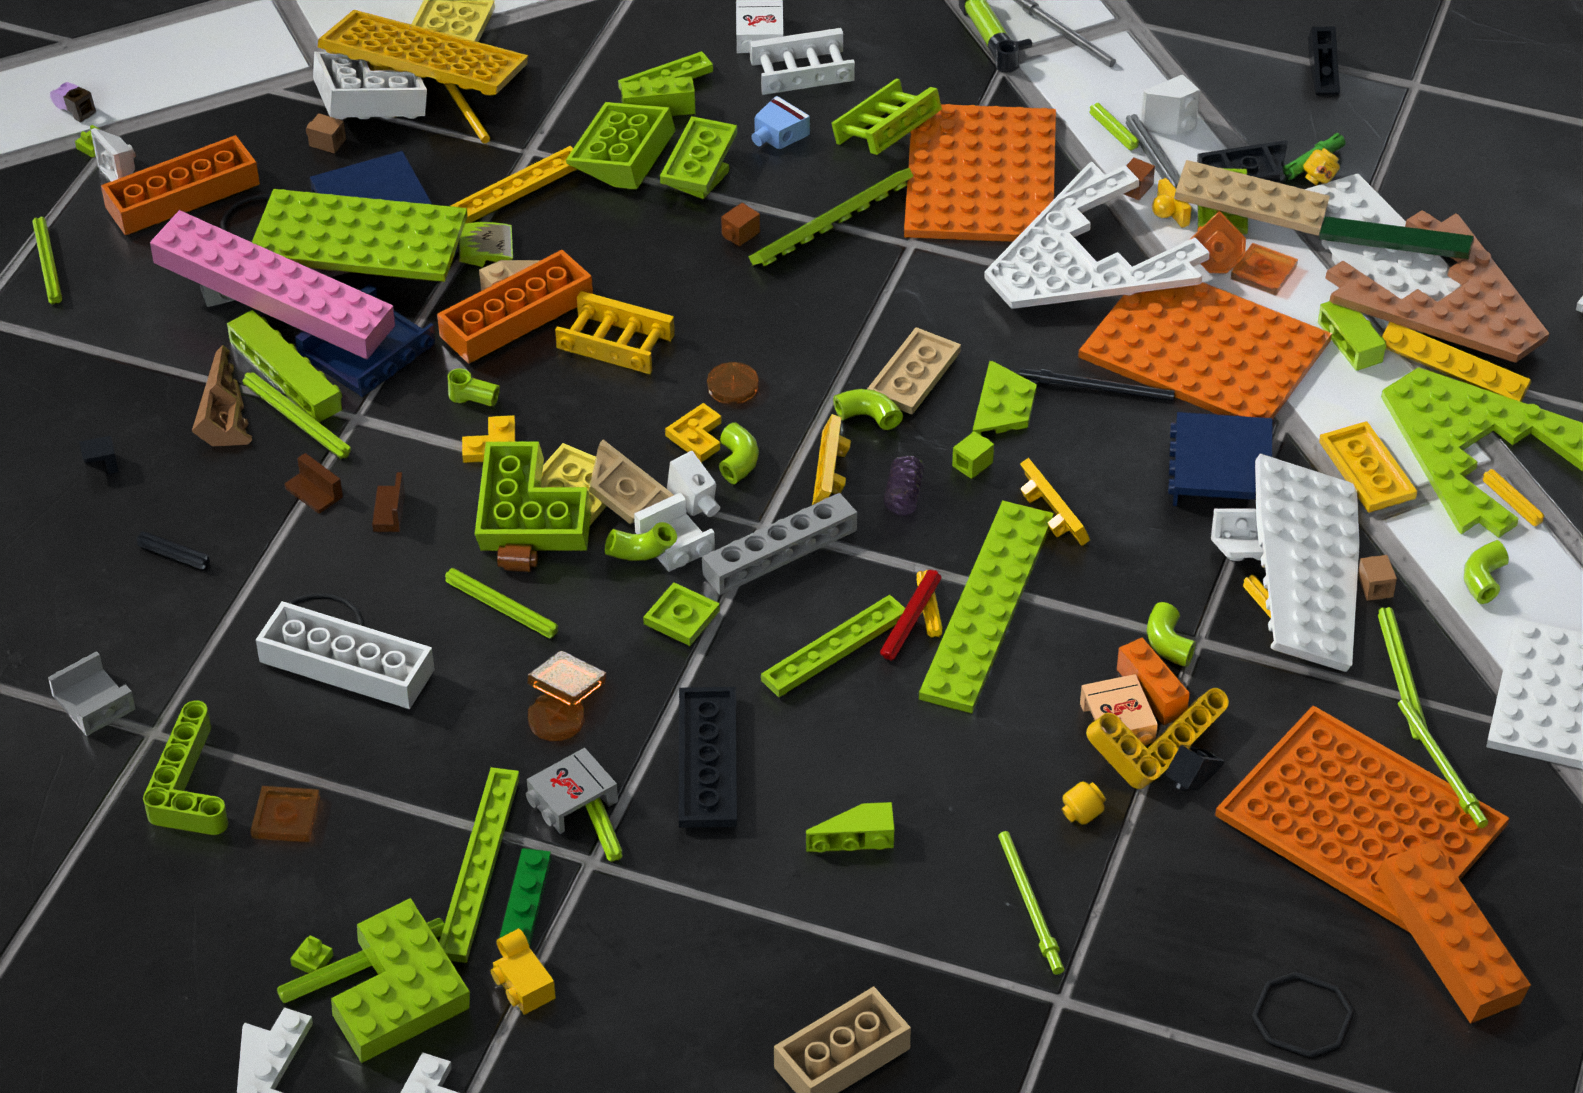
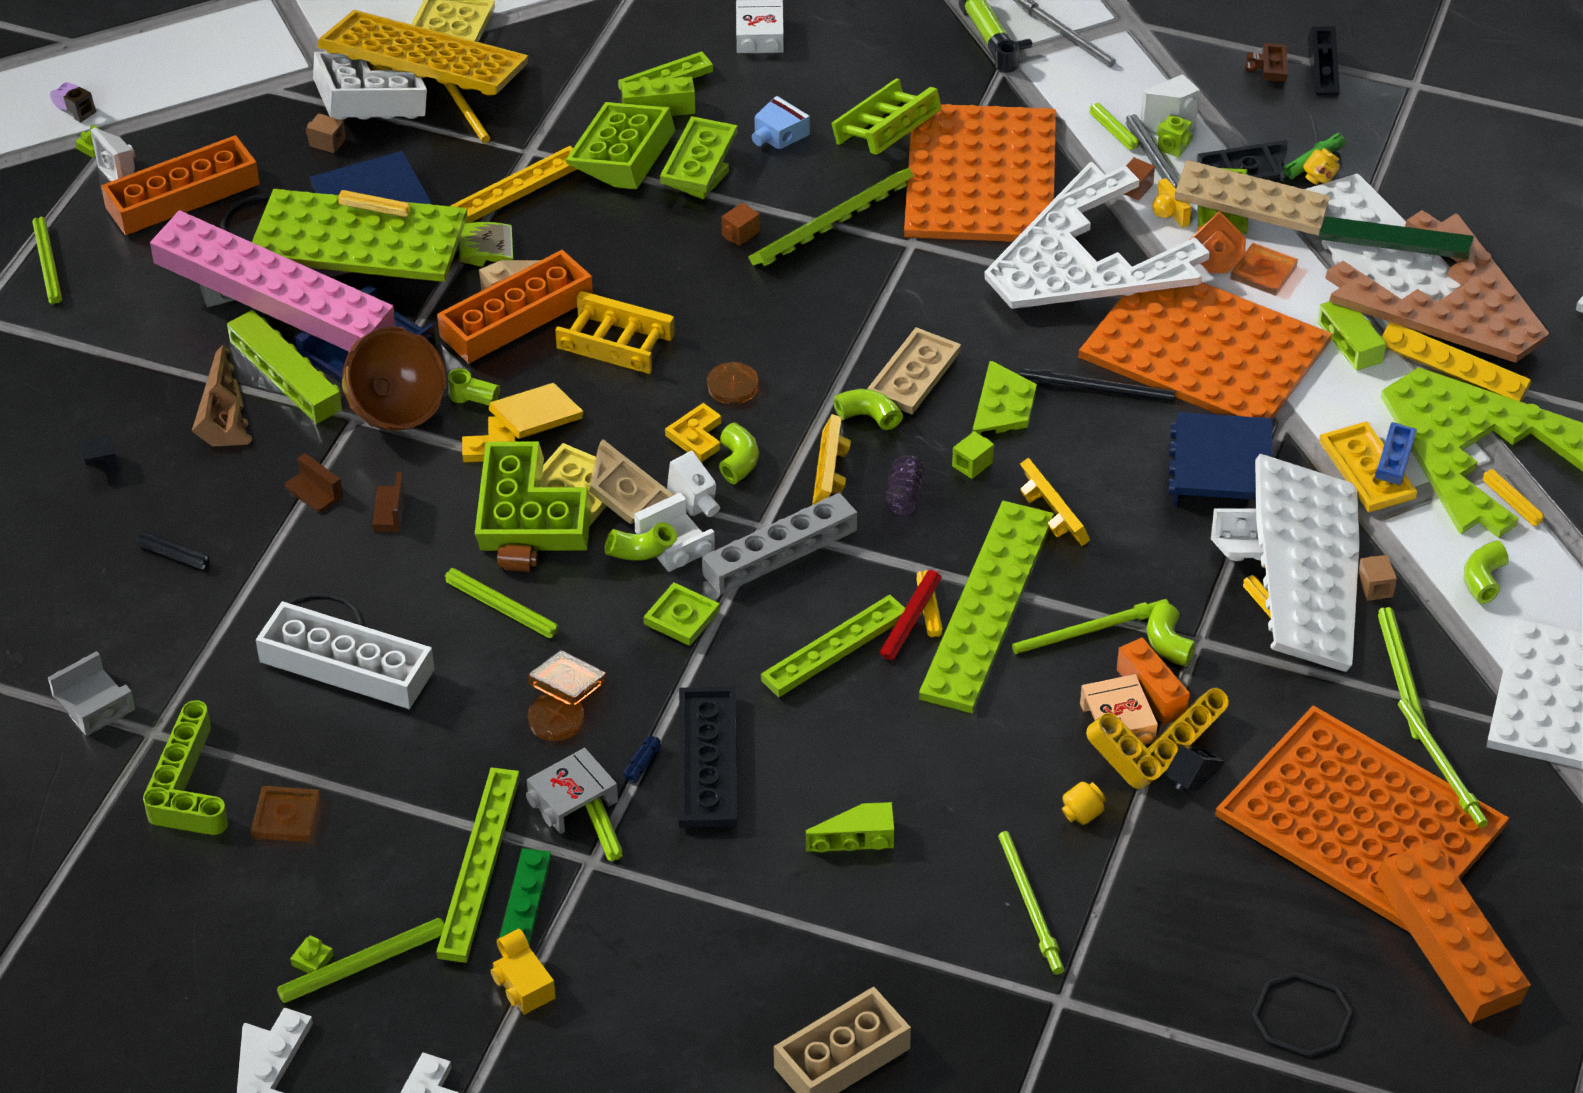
(297, 415): lime axle -> none
(374, 203): none -> yellow axle
(393, 379): none -> dark orange rock
(412, 988): lime brick -> none
(536, 410): none -> yellow tile
(642, 759): none -> dark blue axle
(796, 47): white fence -> none
(1139, 612): none -> lime bar
(1174, 135): none -> lime brick
(1272, 61): none -> reddish brown plate
(1395, 453): none -> blue tile

